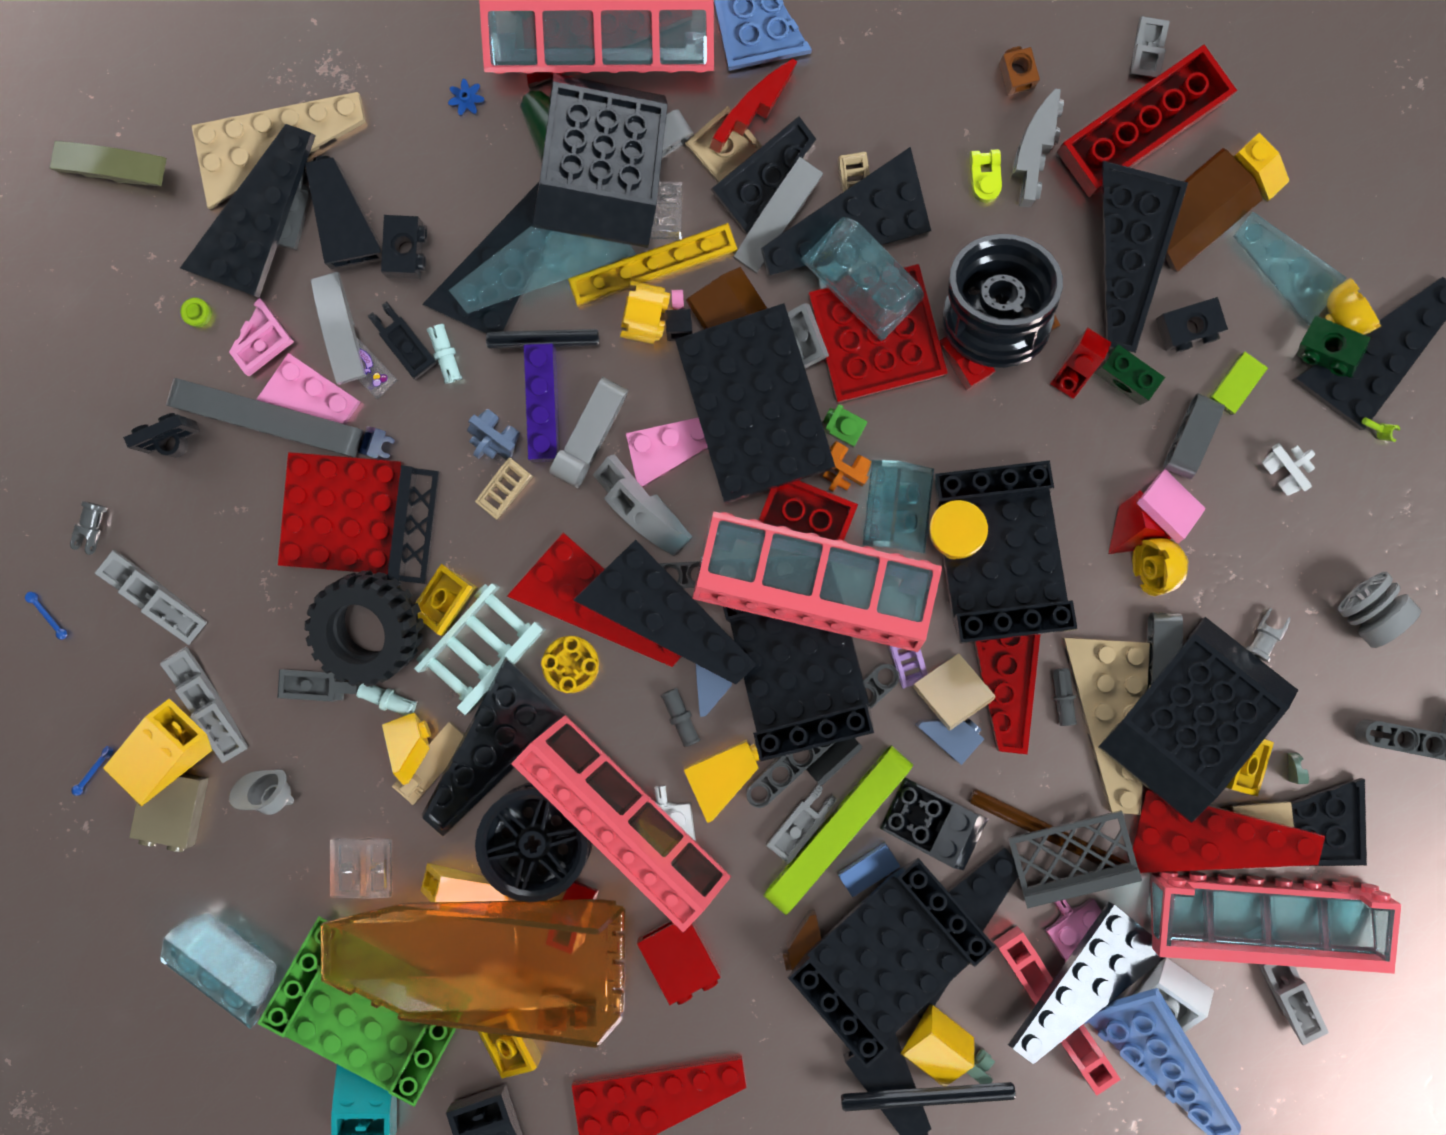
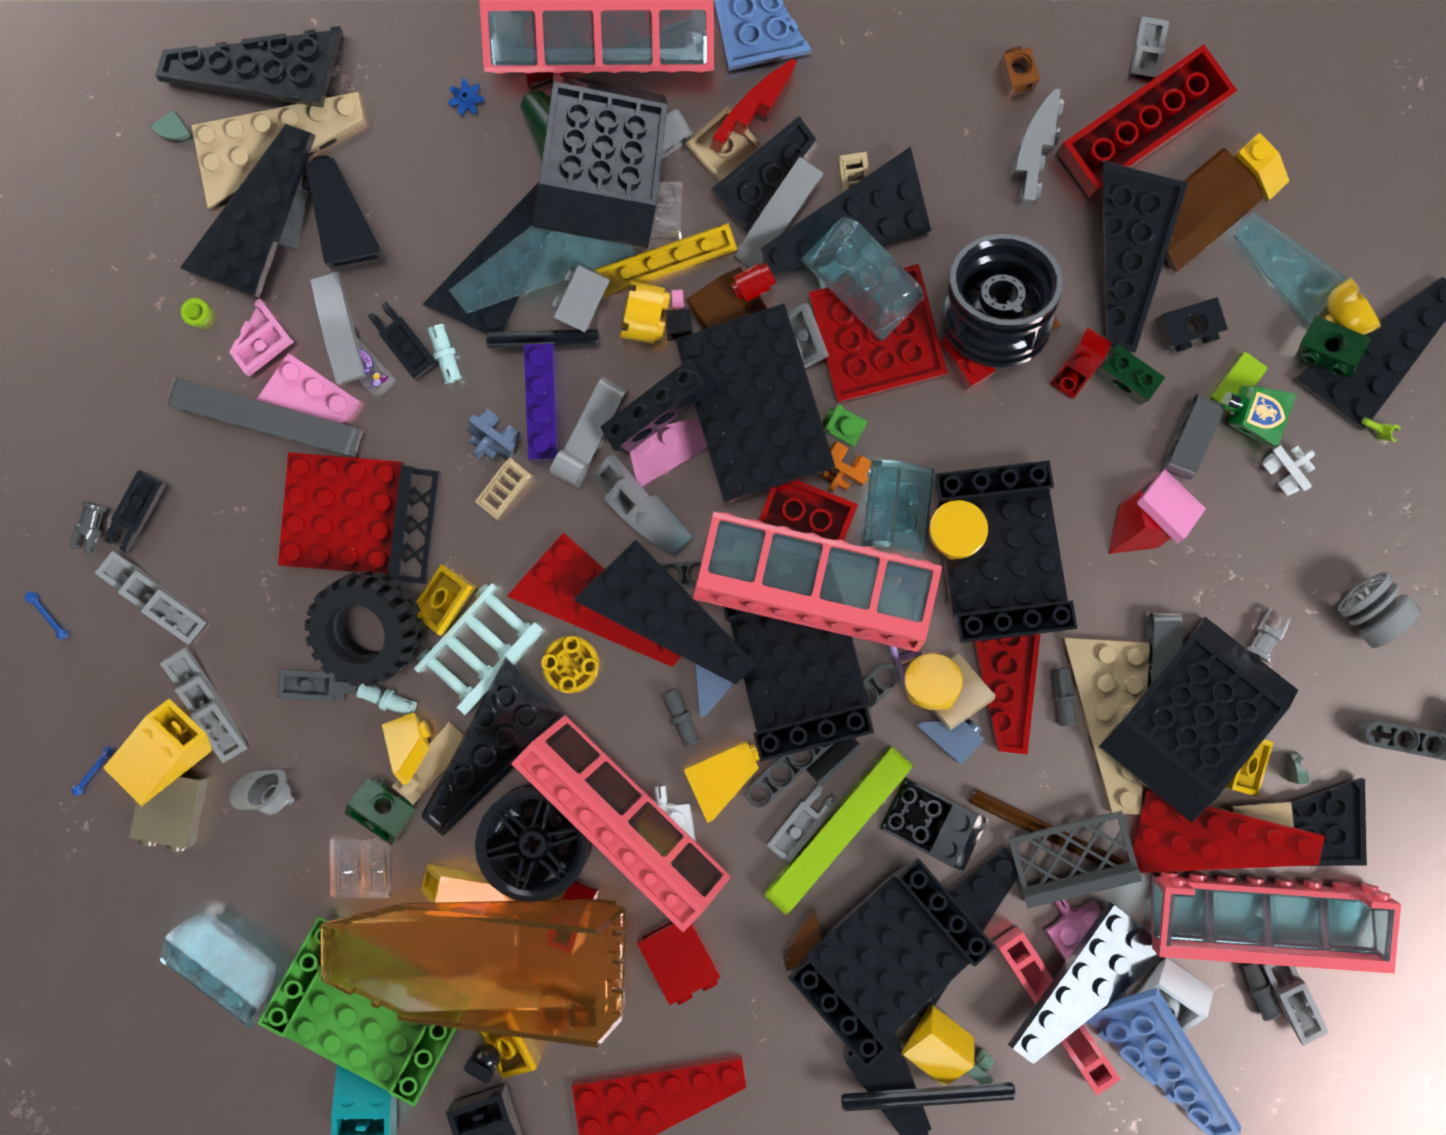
(108, 163): olive slope -> none
(135, 509): none -> black hinge
(154, 437): black plate -> none
(171, 127): none -> sand green tile
(262, 67): none -> black wing
(372, 443): dark blue tile -> none
(387, 825): none -> dark green brick
(395, 232): black brick -> none
(482, 1063): none -> black tile
(580, 296): none -> light grey brick
(658, 406): none -> black brick
(753, 282): none -> red brick
(868, 869): medium blue slope -> none
(933, 681): none -> yellow tile
(986, 185): neon yellow plate -> none
(1160, 565): yellow cylinder -> none
(1259, 412): none -> green torso
(1260, 991): none -> dark grey pin

